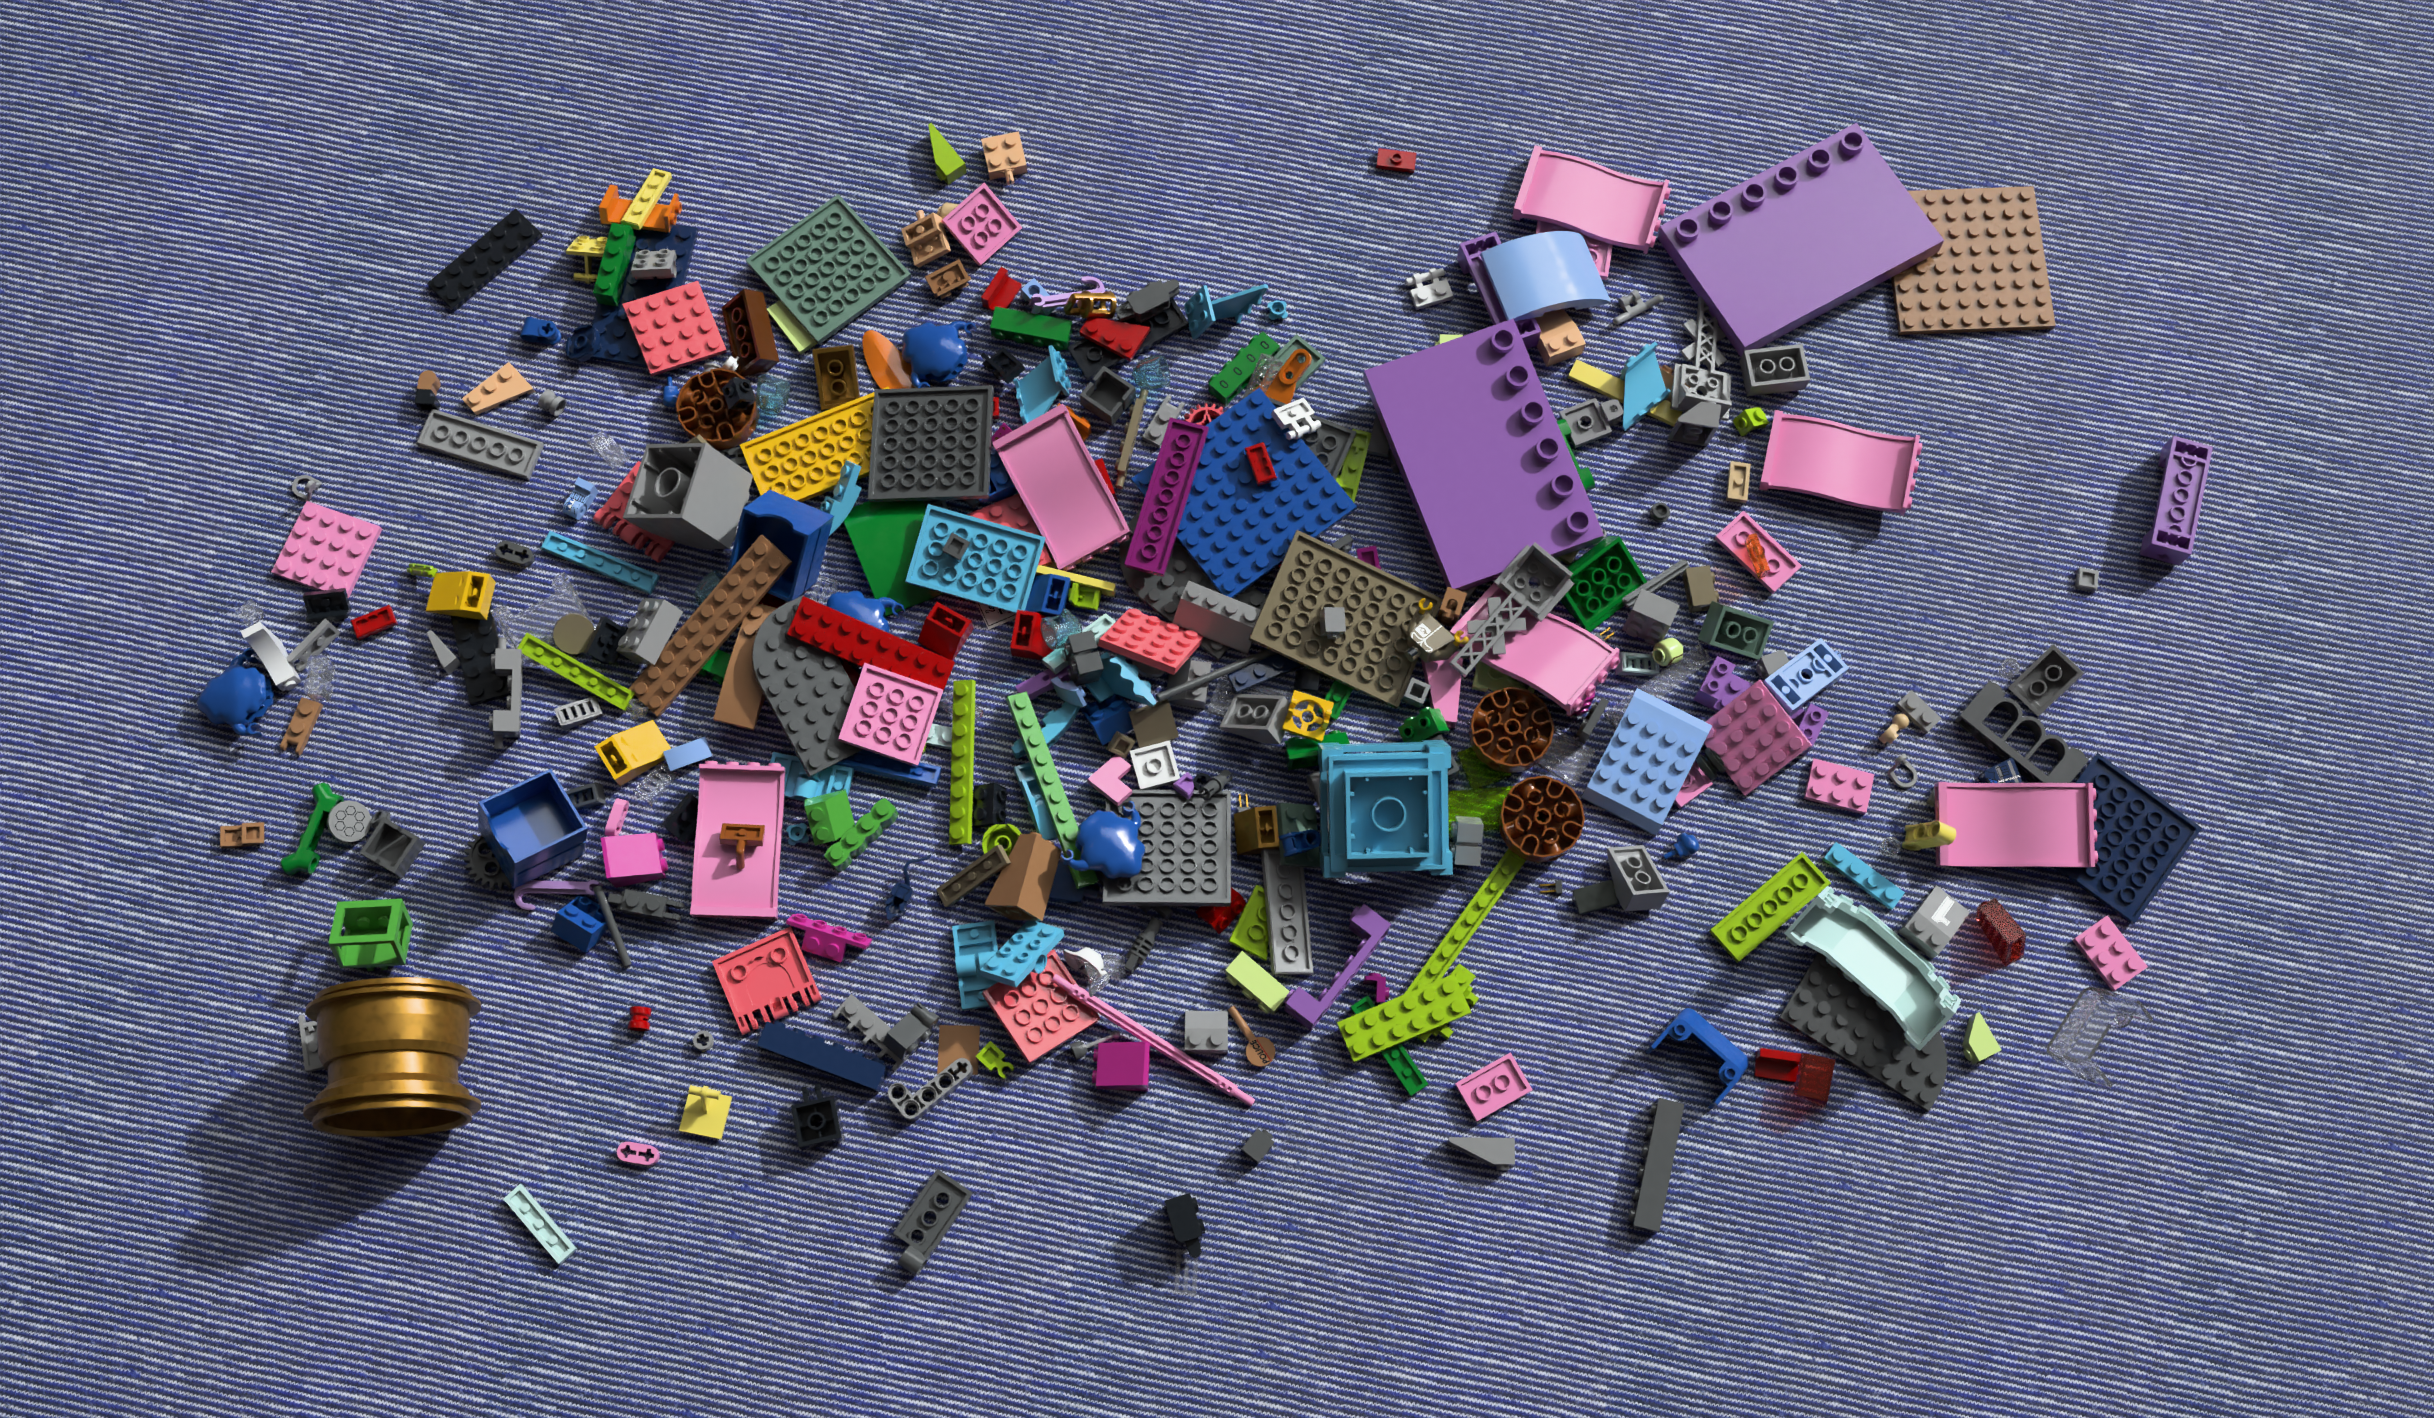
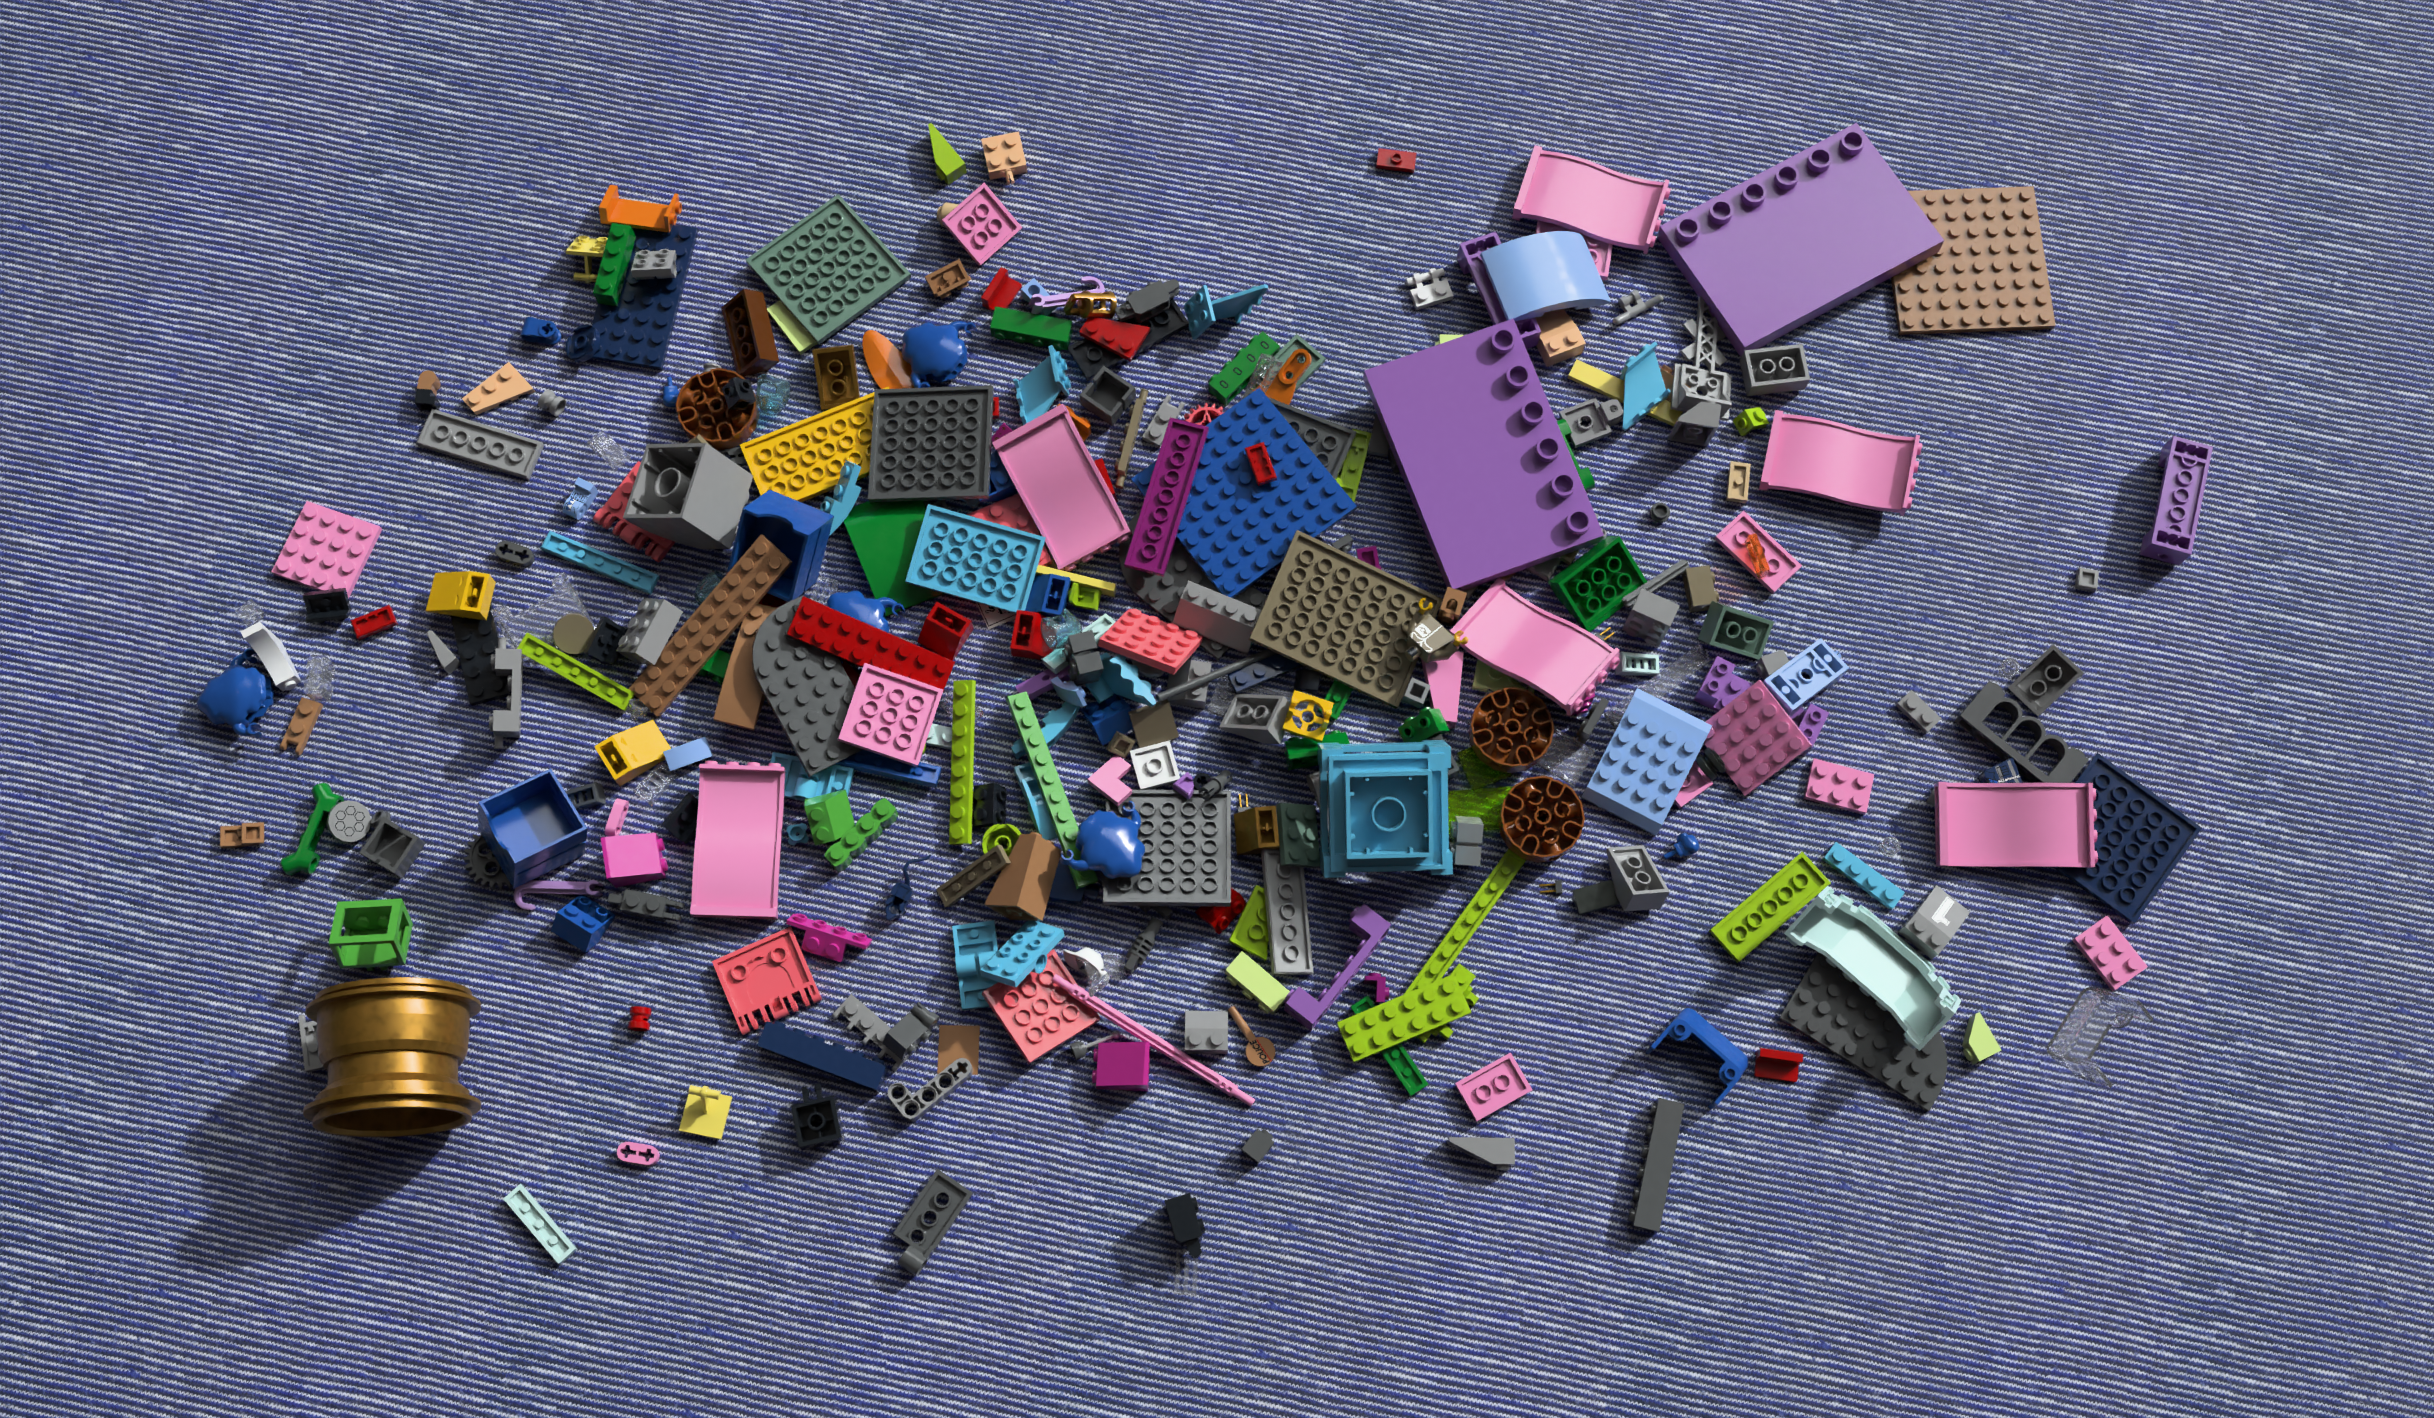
(310, 486): light grey piece -> none
(313, 644): light grey hinge -> none
(422, 570): lime axle -> none
(485, 260): black plate -> none
(568, 708): light grey slope -> none
(612, 925): dark grey bar -> none
(646, 199): light yellow tile -> none
(674, 328): coral plate -> none
(698, 1045): light grey bush -> none
(730, 363): white plate -> none
(742, 836): dark orange plate -> none
(926, 238): light nougat plate -> none
(956, 546): dark grey plate -> none
(993, 1058): lime plate -> none
(1003, 365): black bracket -> none
(1152, 373): clear light blue piece -> none
(1281, 305): medium azure plate -> none
(1294, 413): white plate -> none
(1296, 842): blue piece -> none
(1332, 622): light grey brick -> none
(1530, 565): light grey piece -> none
(1667, 652): yellowish green head -> none
(1814, 1078): clear red slope -> none
(1899, 722): tan plate -> none
(1902, 760): light grey piece -> none
(1928, 835): light yellow piece -> none
(2002, 931): clear red slope -> none

